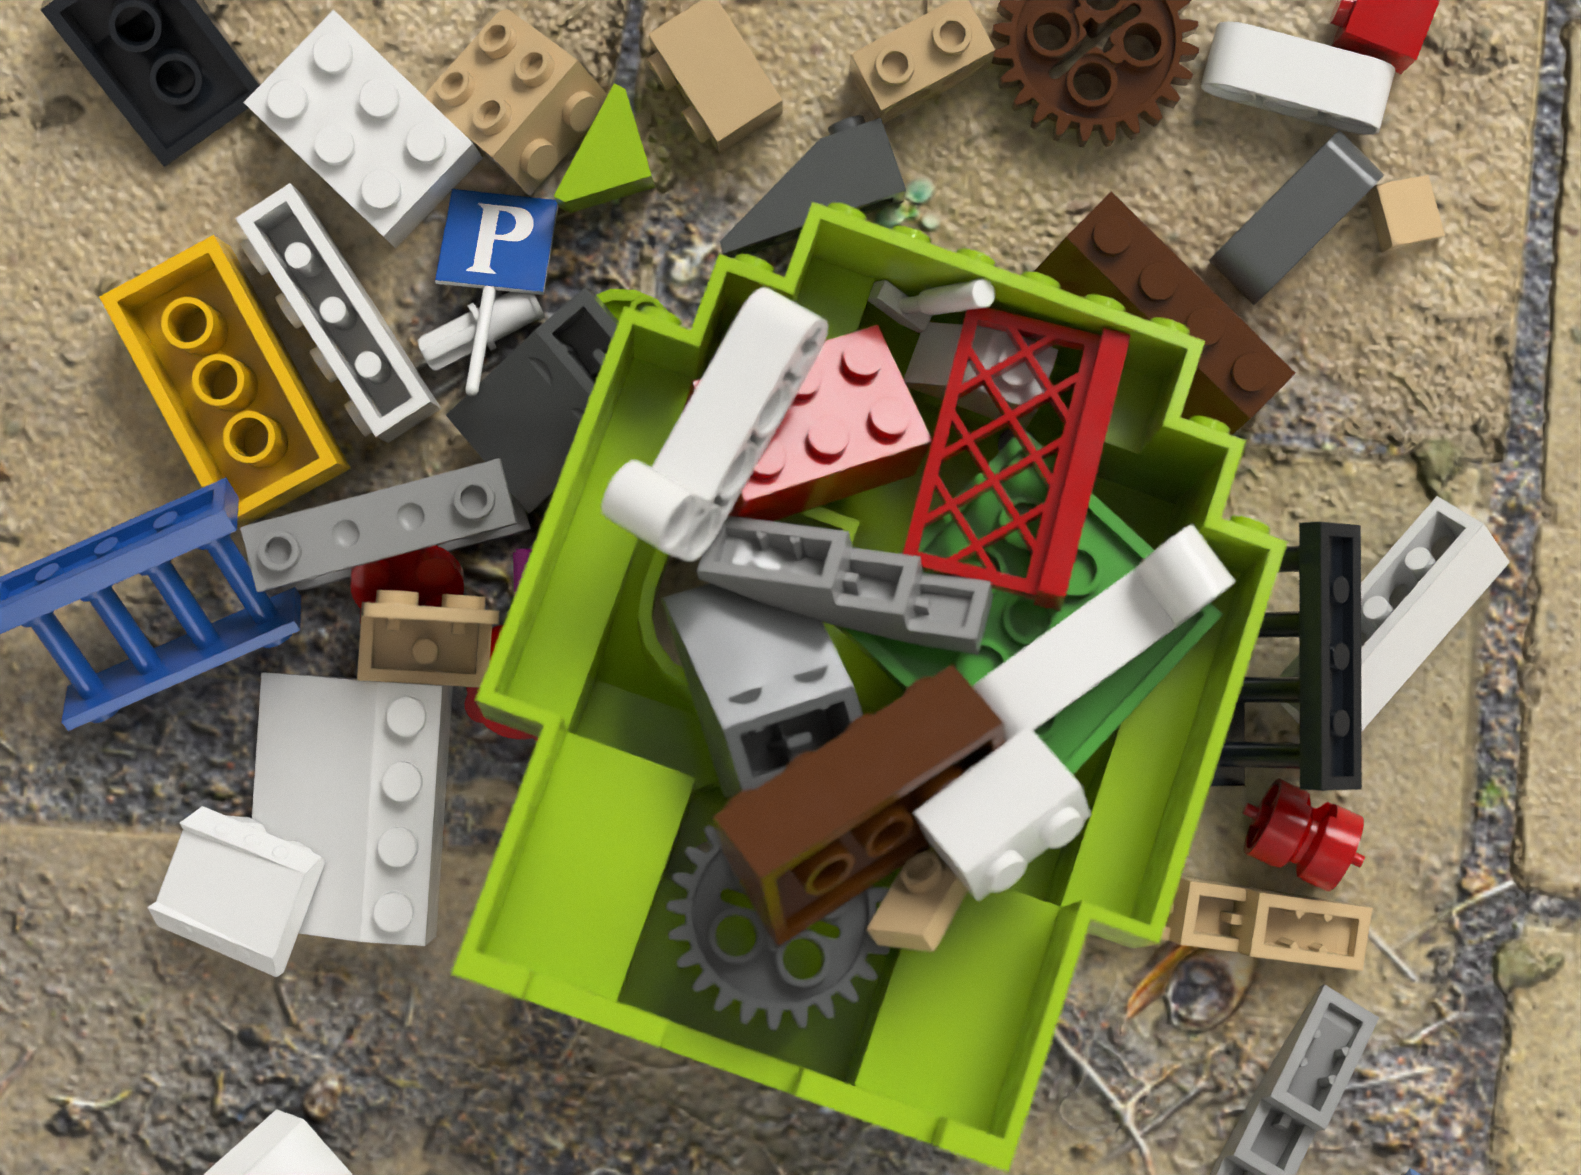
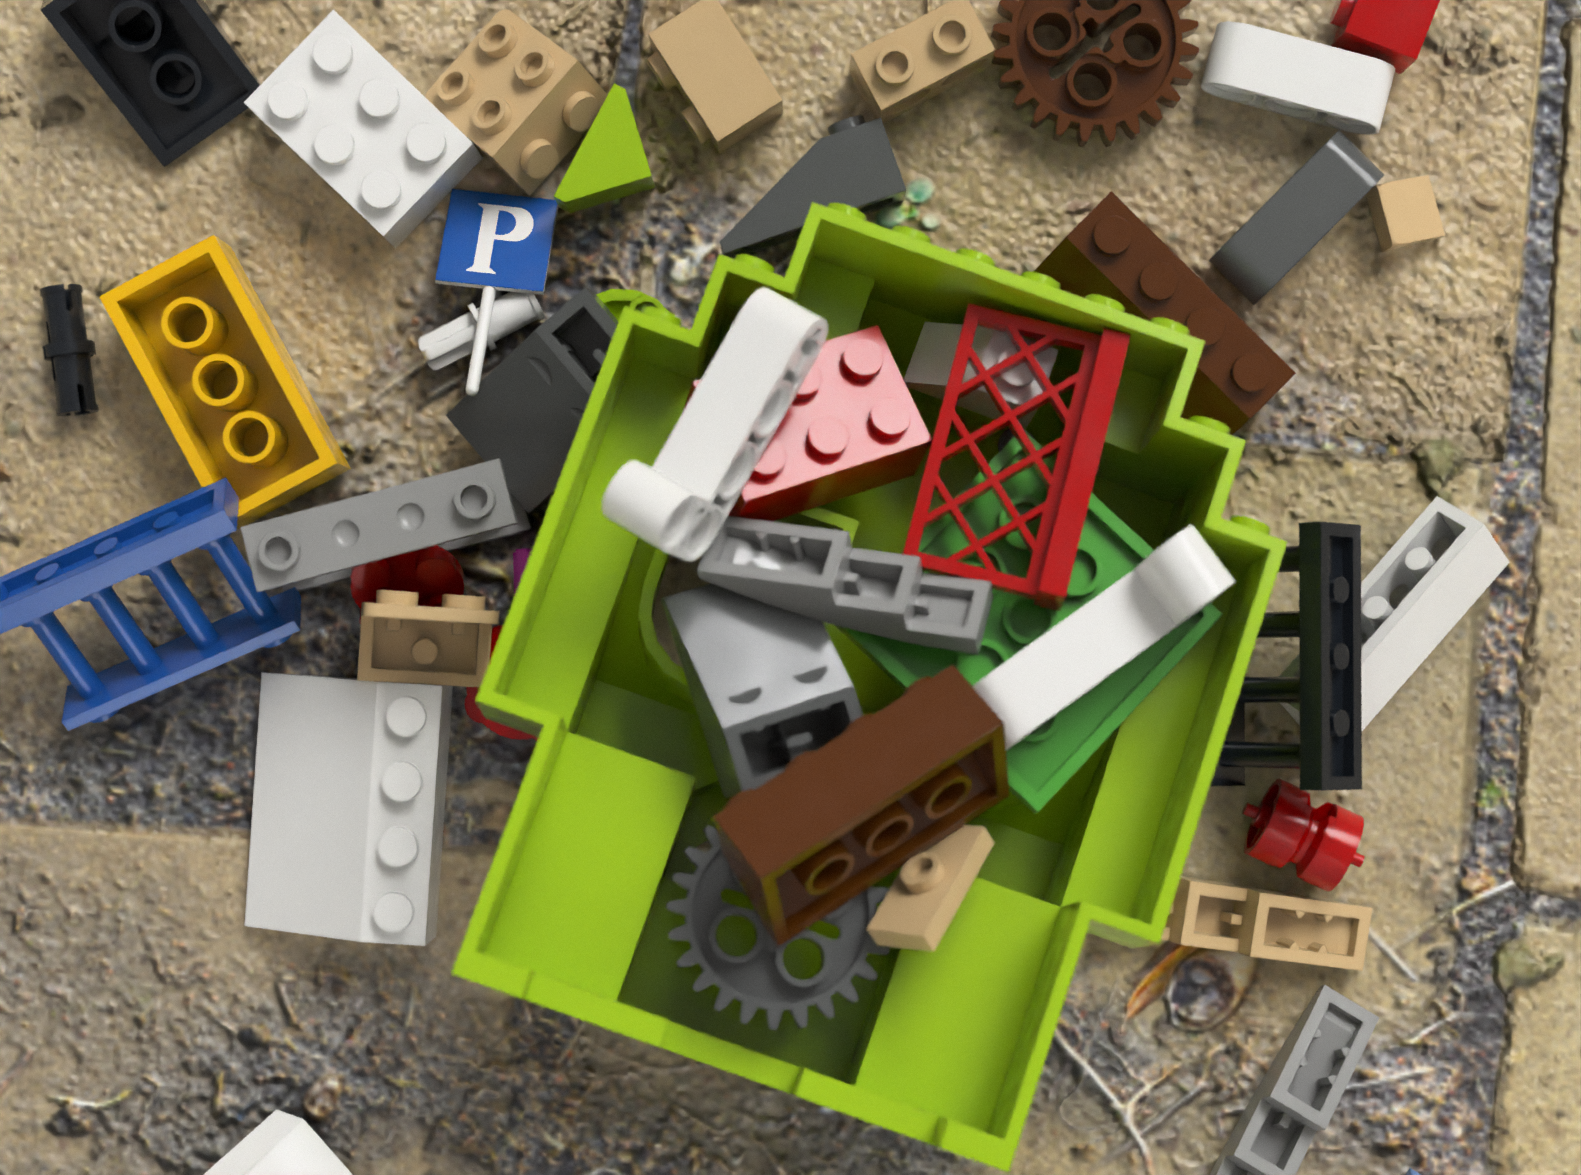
(69, 350): none -> black pin
(237, 889): white slope -> none
(337, 313): white brick -> none
(917, 310): white piece -> none
(1004, 814): white brick -> none

